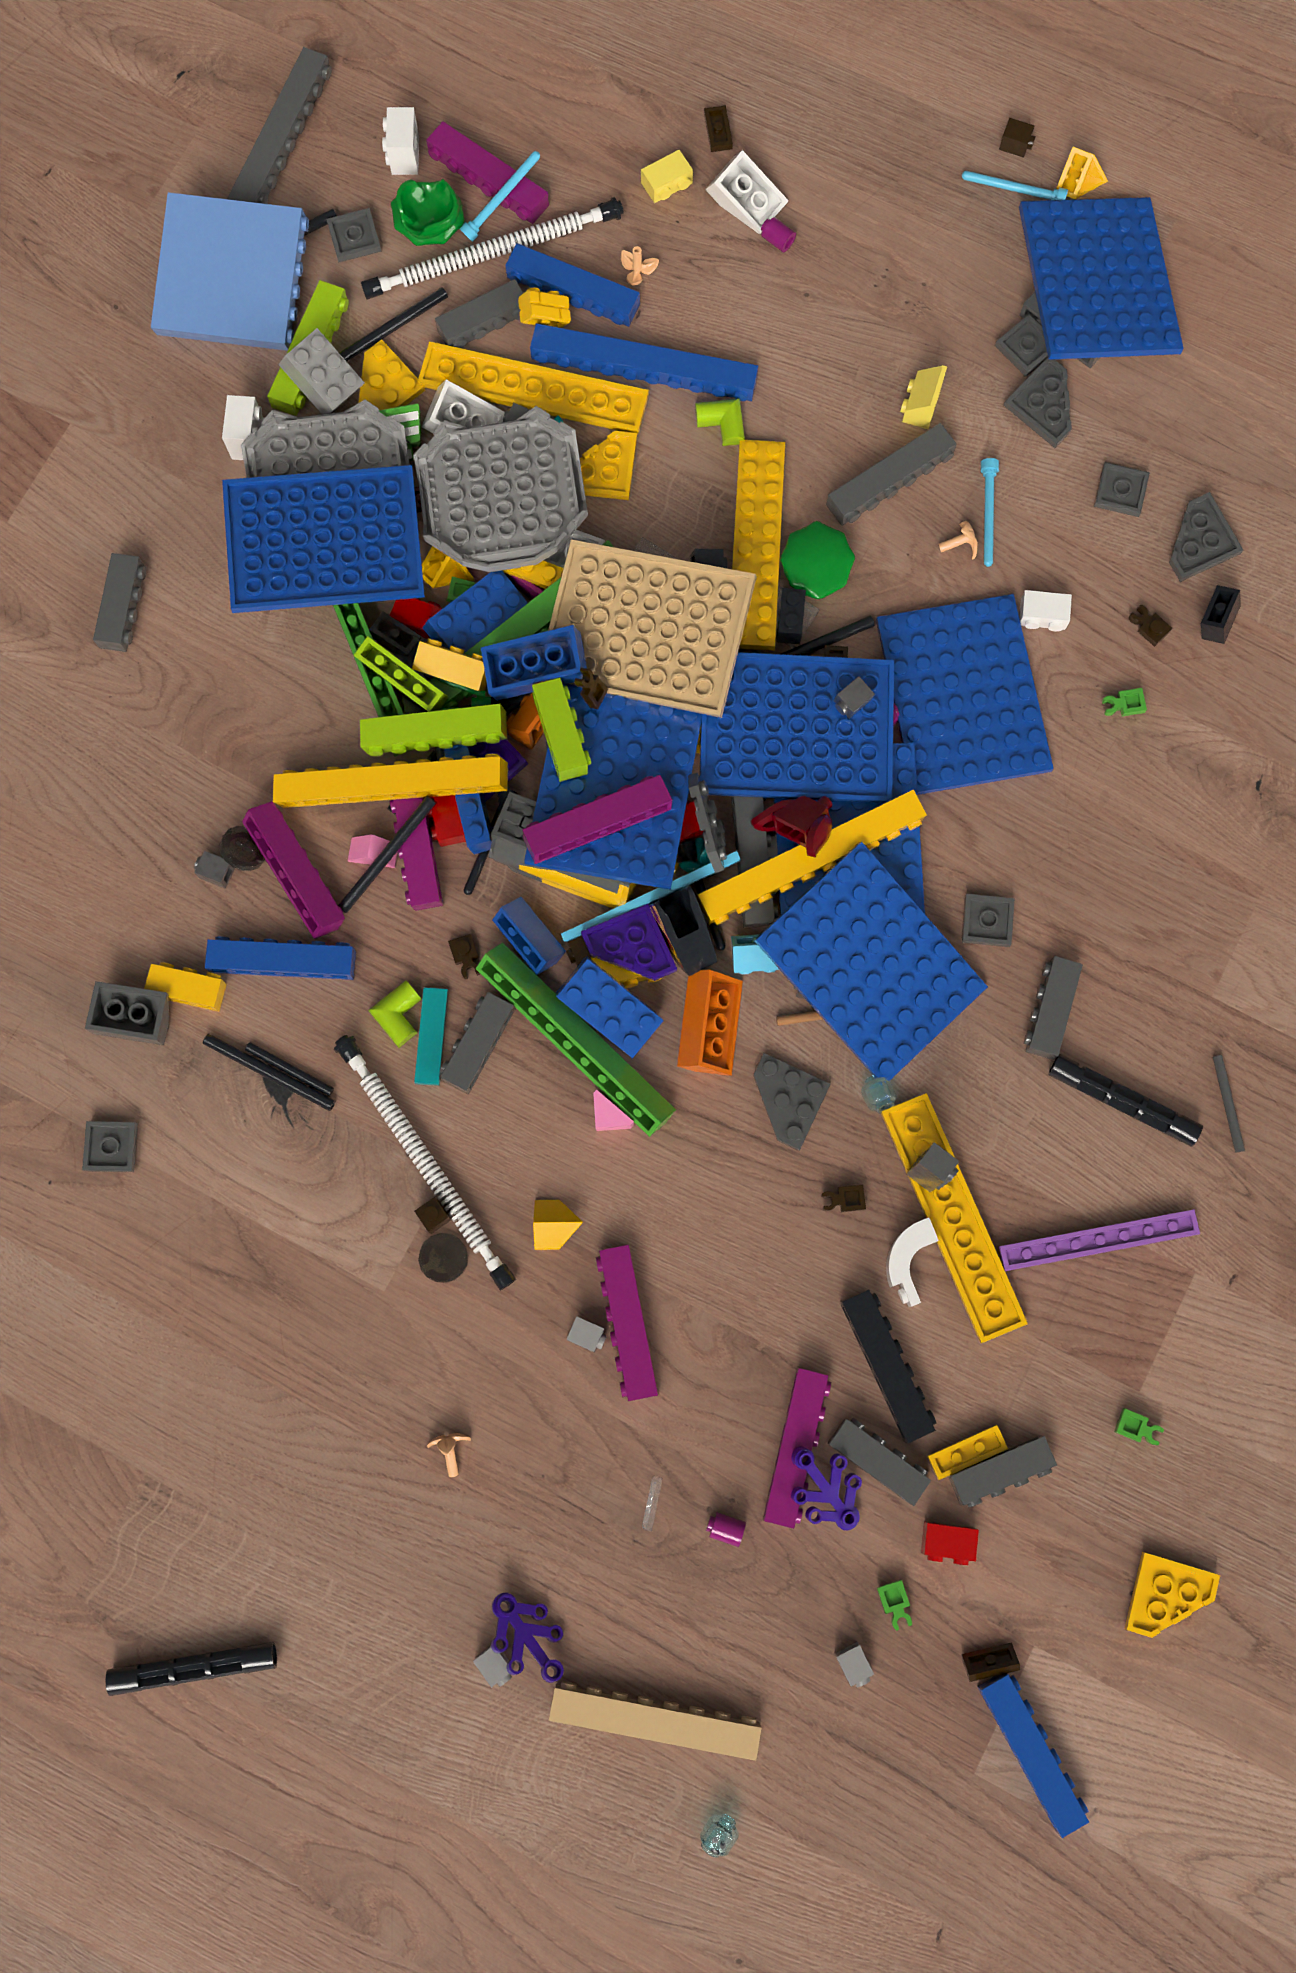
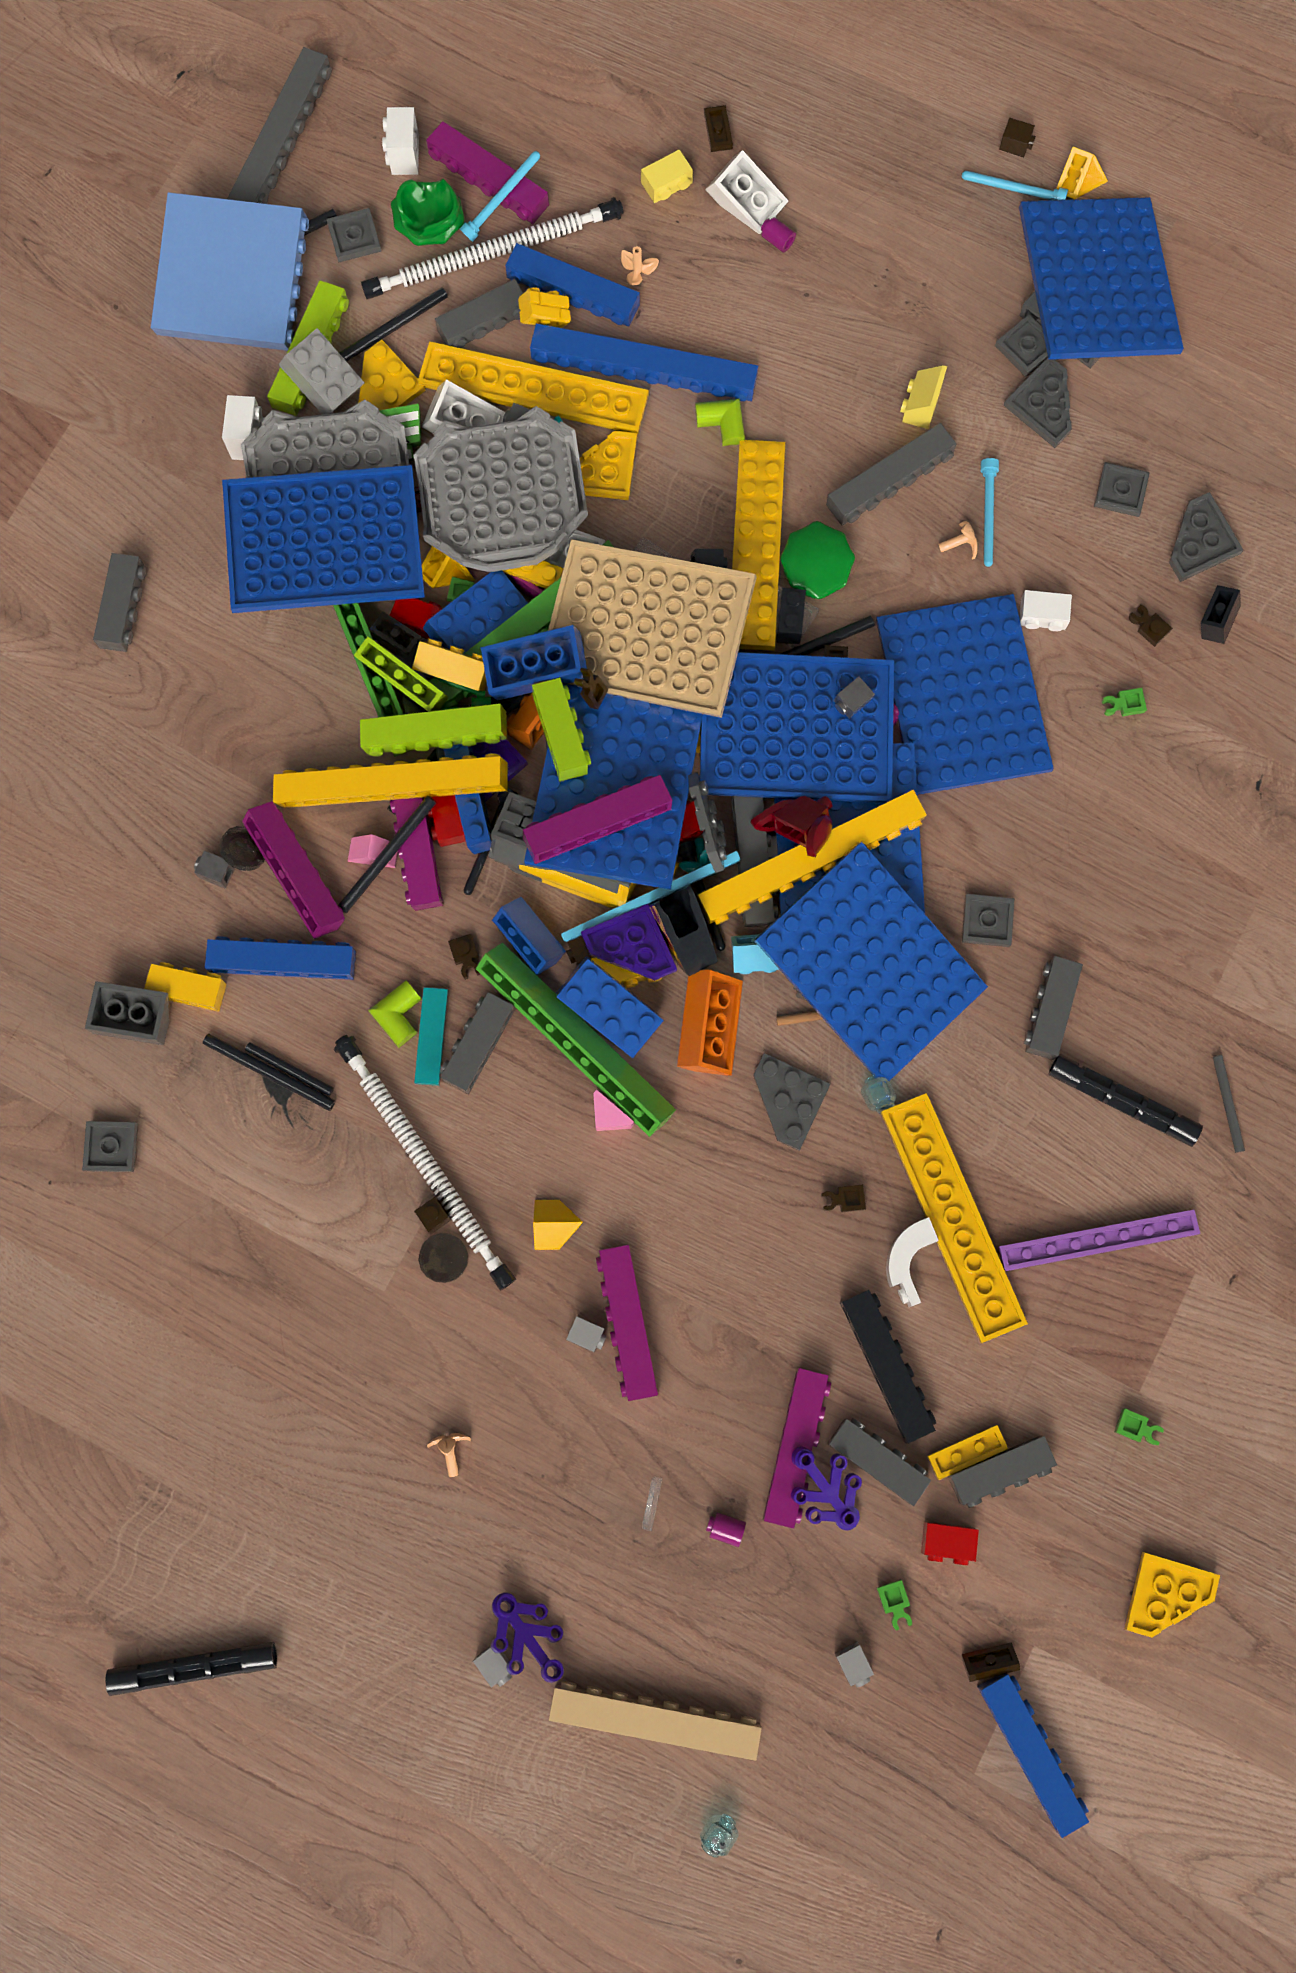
(934, 1168): dark grey brick -> none

